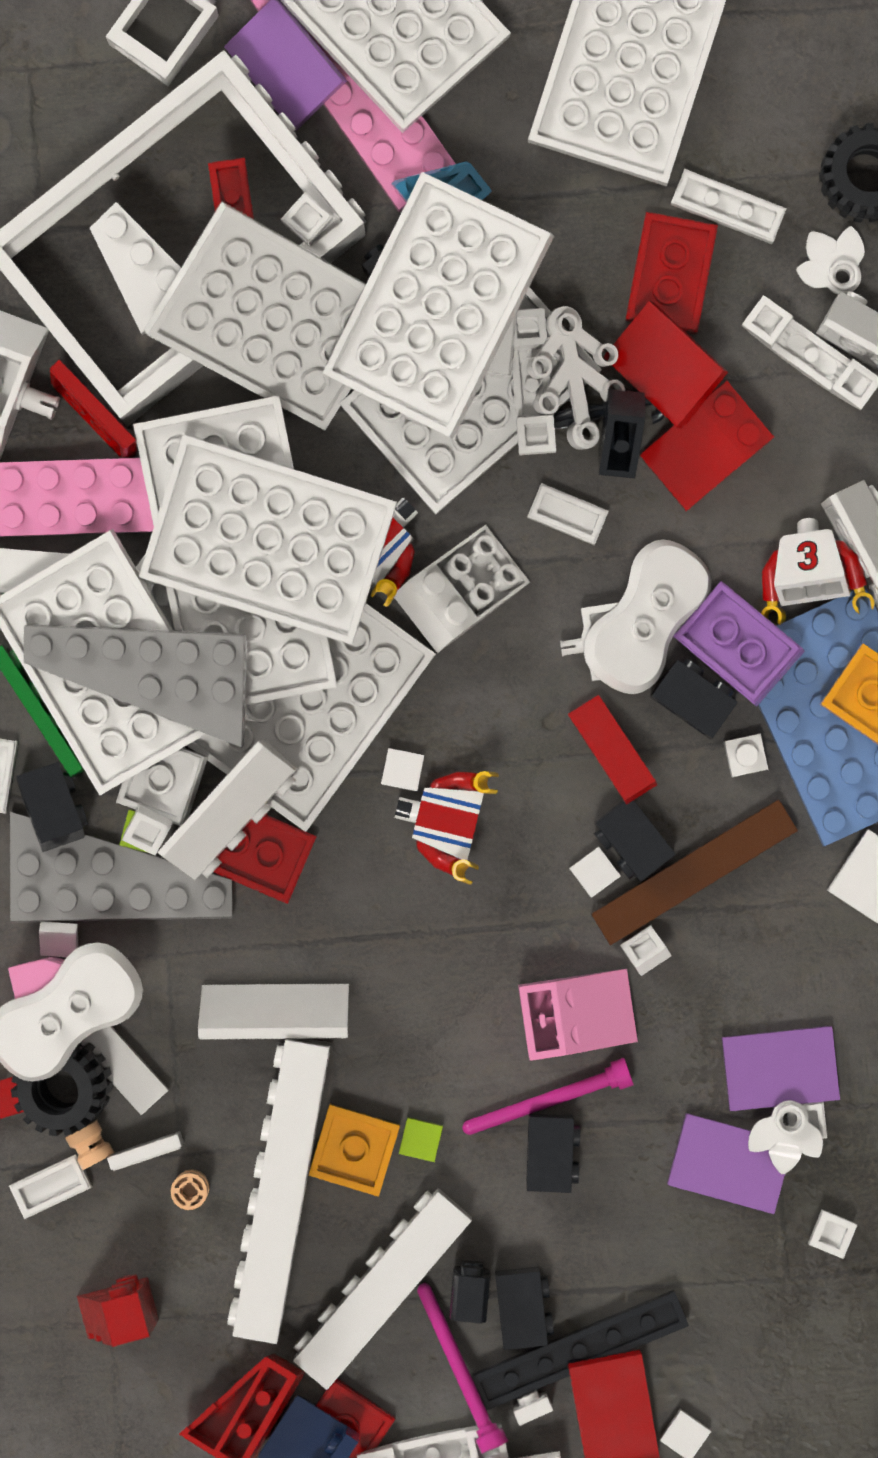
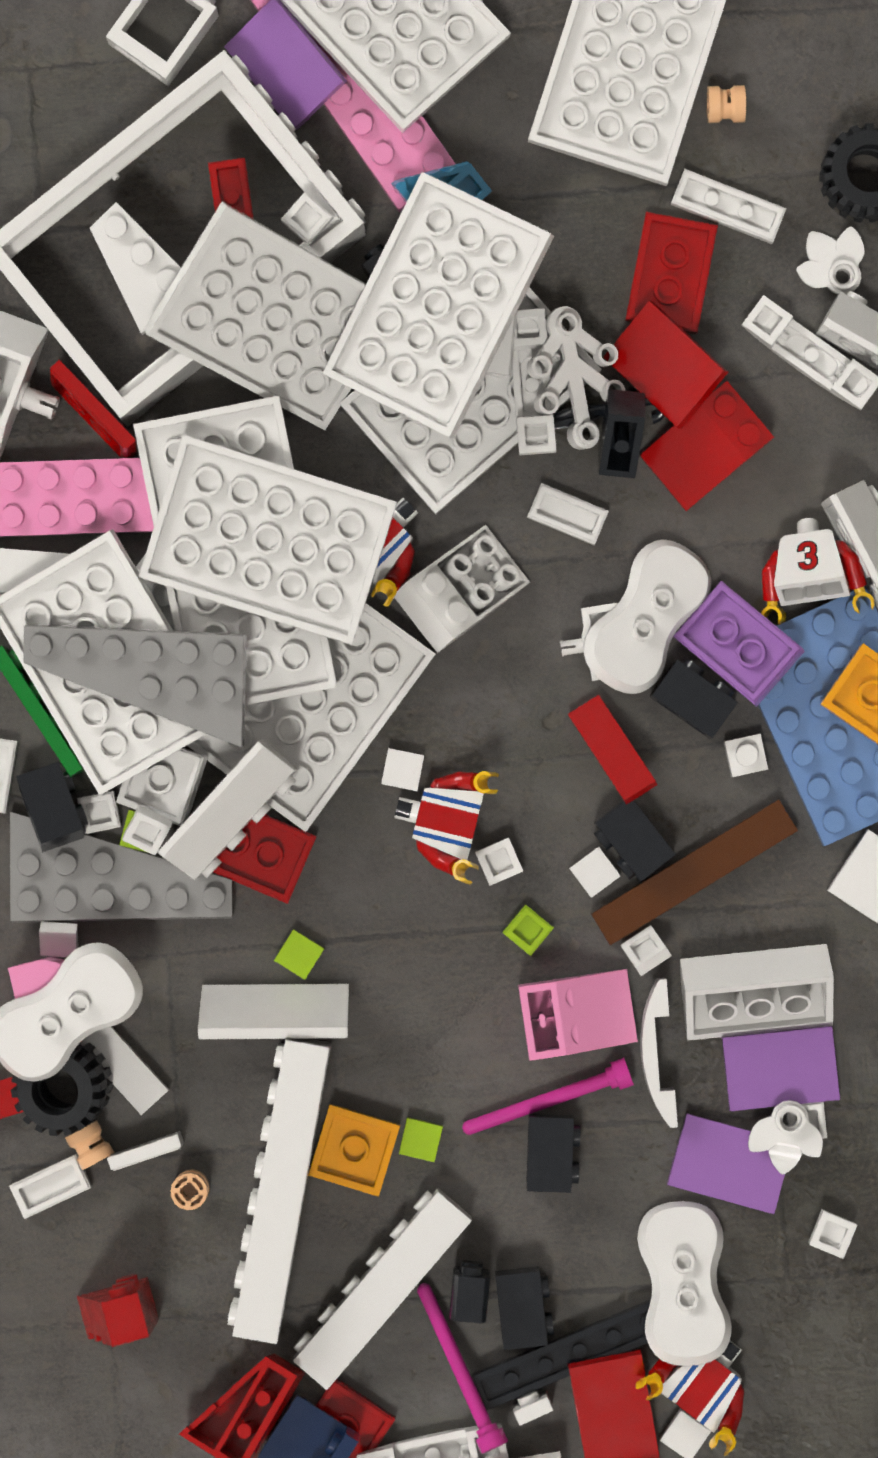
(100, 812): none -> white tile
(299, 954): none -> lime tile
(499, 861): none -> white plate
(528, 930): none -> lime tile
(656, 1006): none -> white slope
(686, 1313): none -> white plate
(705, 1391): none -> torso
(726, 104): none -> light nougat wheel
(757, 992): none -> white slope

